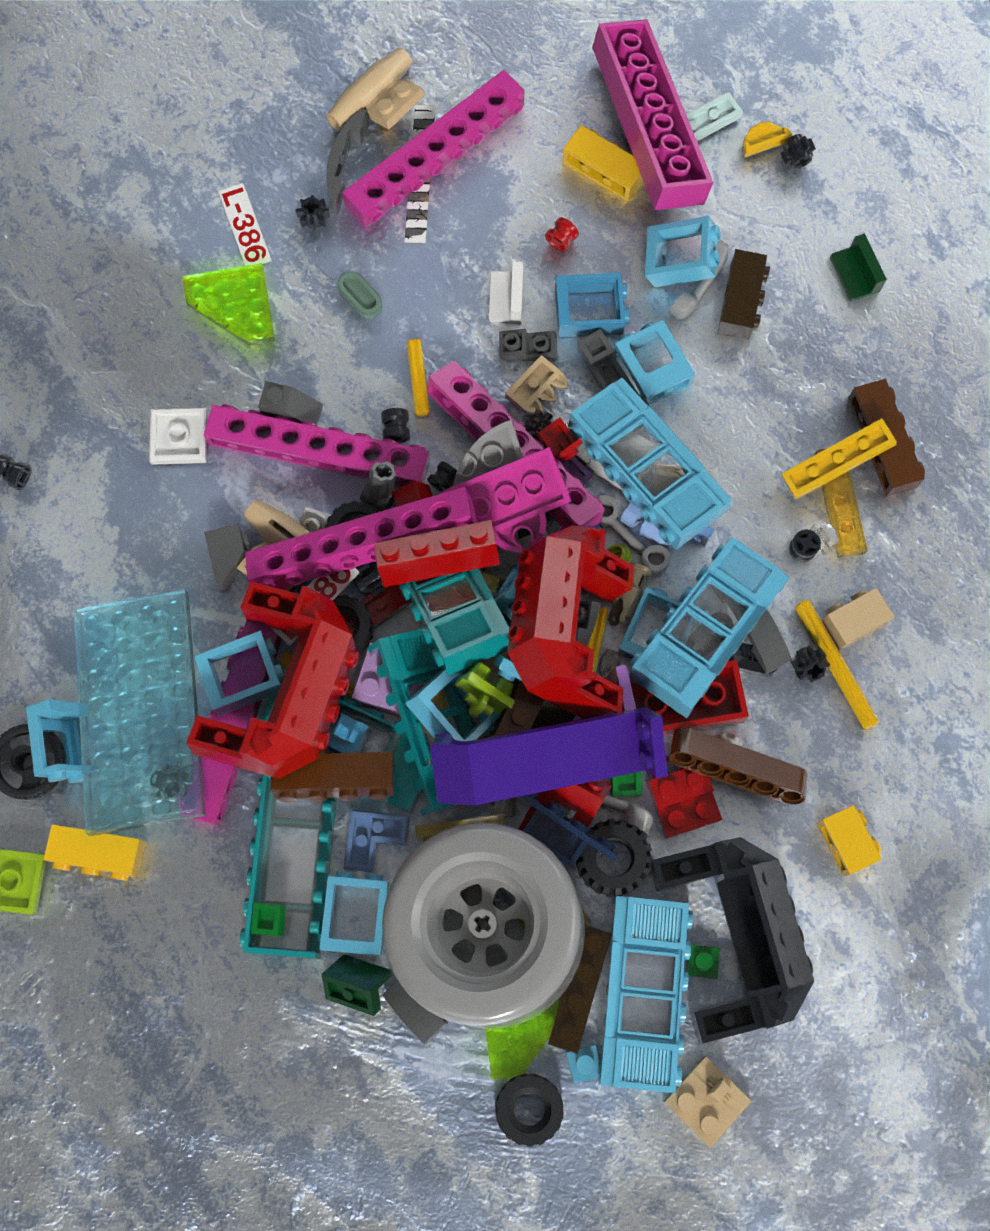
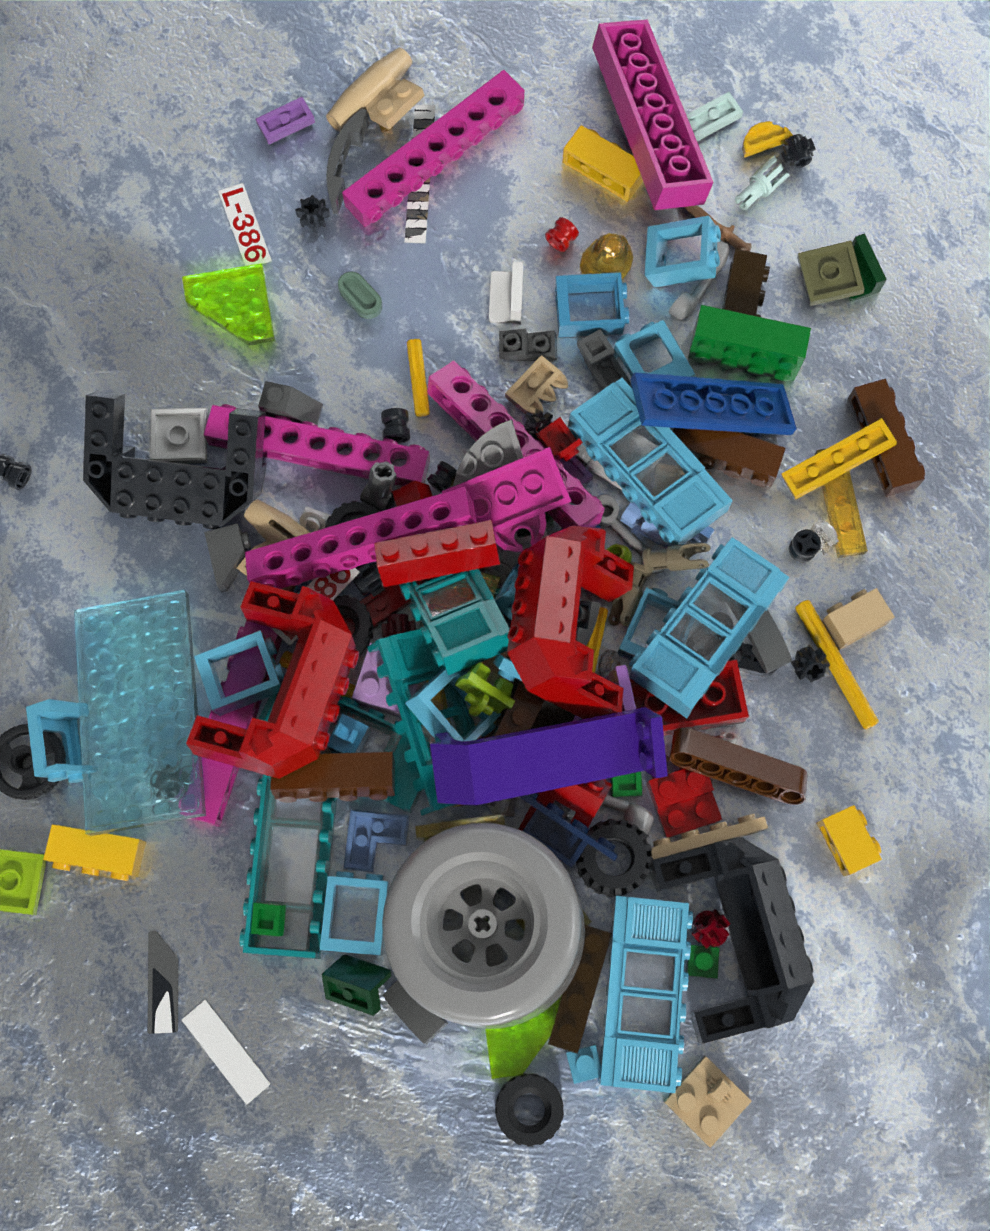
(162, 986): none -> sticker
(168, 488): none -> black wedge
(226, 1052): none -> white sticker
(285, 120): none -> medium lavender plate
(397, 624): none -> dark red gear
(607, 255): none -> clear yellow piece
(675, 557): none -> dark tan piece
(710, 928): none -> dark red gear
(712, 404): none -> blue plate
(718, 832): none -> tan plate
(726, 232): none -> medium nougat sword
(734, 454): none -> reddish brown brick
(749, 343): none -> green brick
(760, 184): none -> light aqua arm
(830, 273): none -> olive plate

